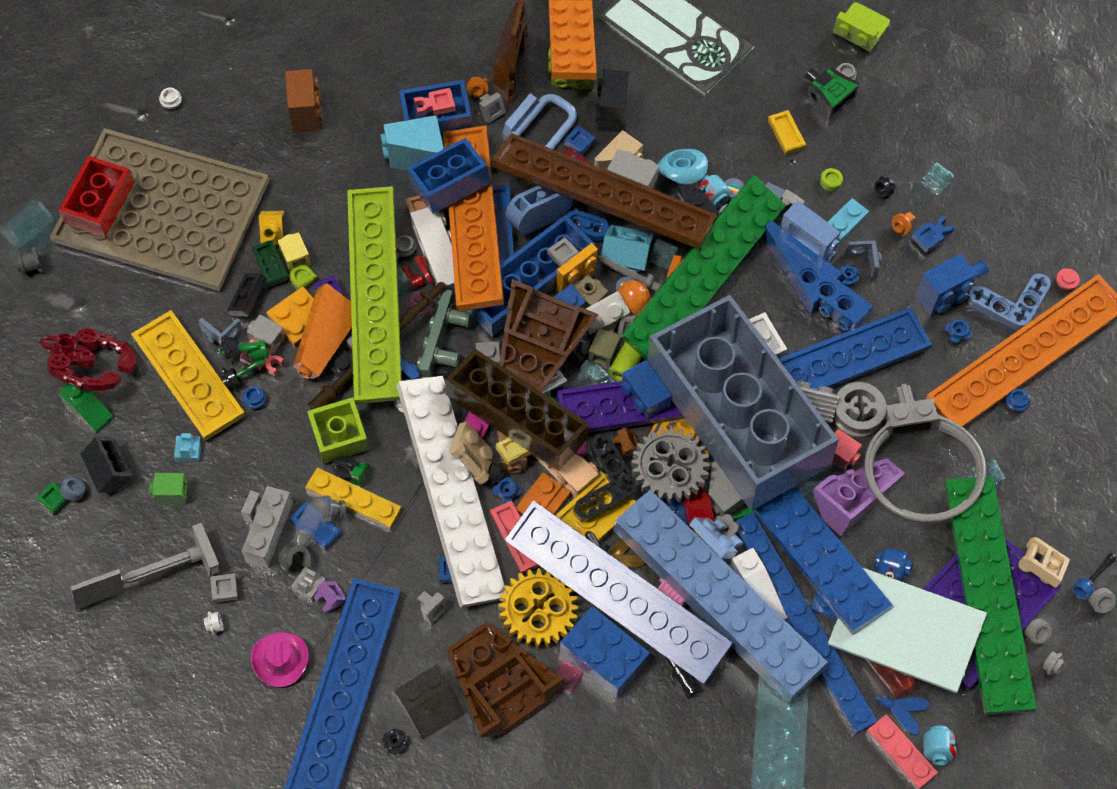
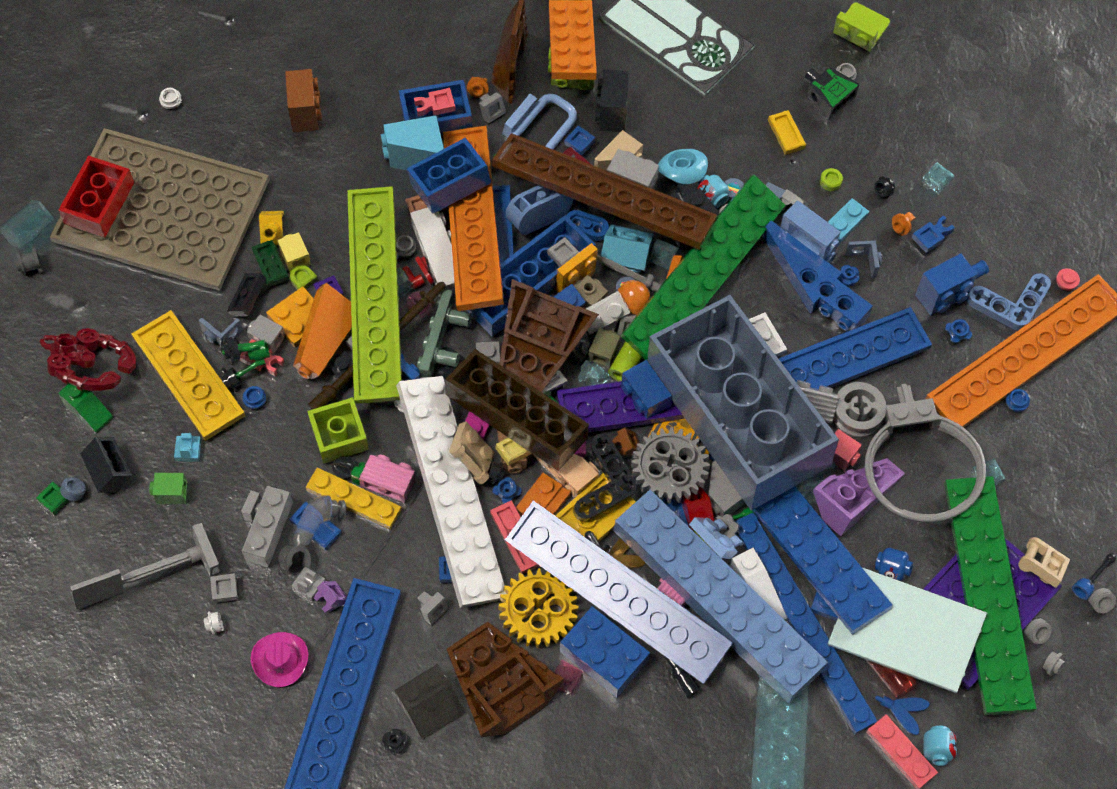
(387, 477): none -> bright pink brick

